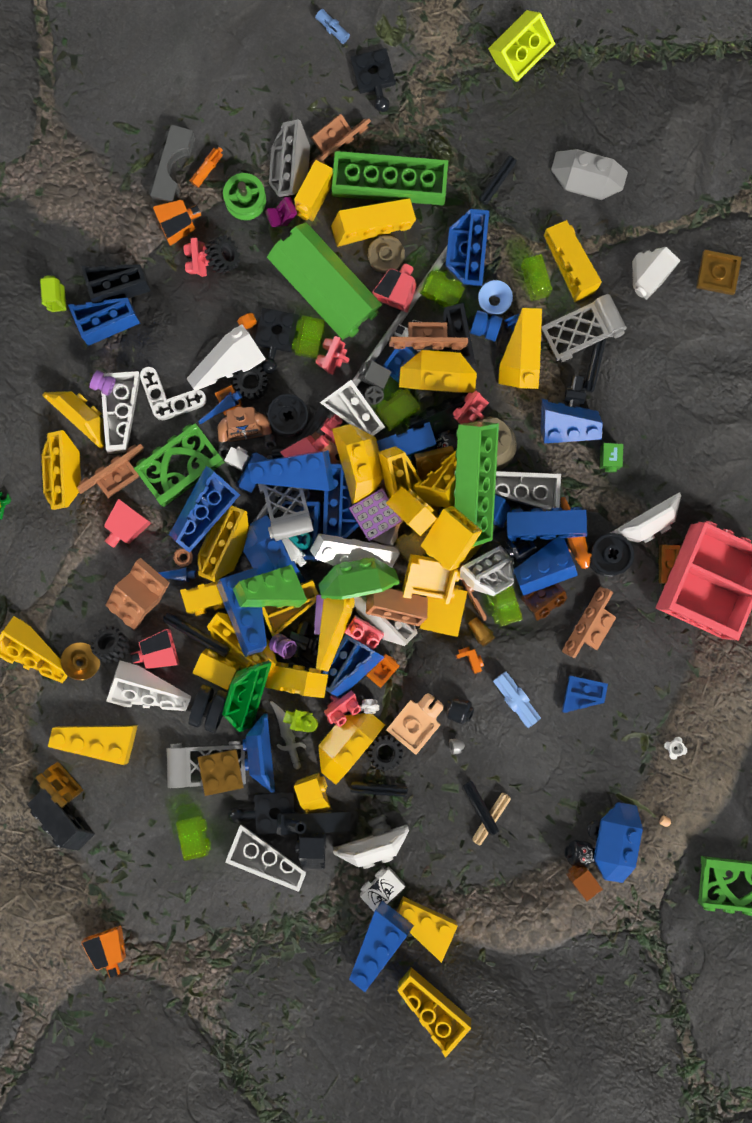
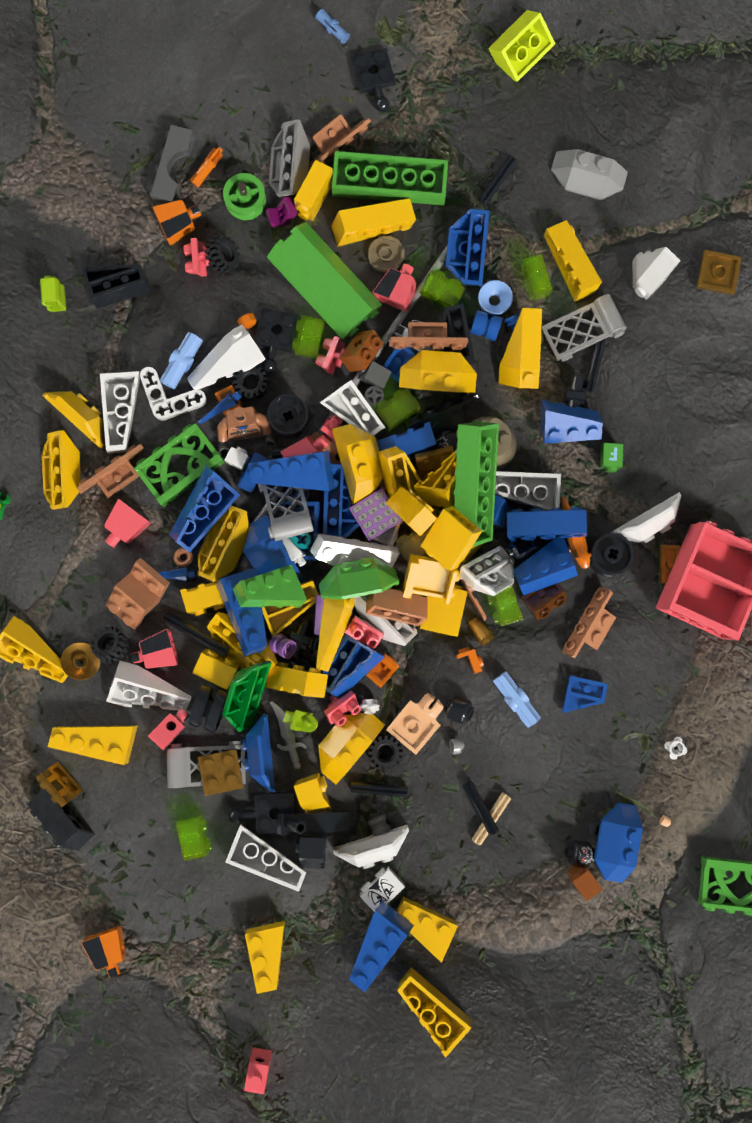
(102, 383): medium lavender wheel -> none
(103, 319): blue wedge -> none
(163, 736): none -> coral torso
(181, 360): none -> light blue piece
(258, 1071): none -> coral torso
(265, 951): none -> yellow wedge
(361, 350): none -> dark orange brick
(472, 408): coral hips -> none

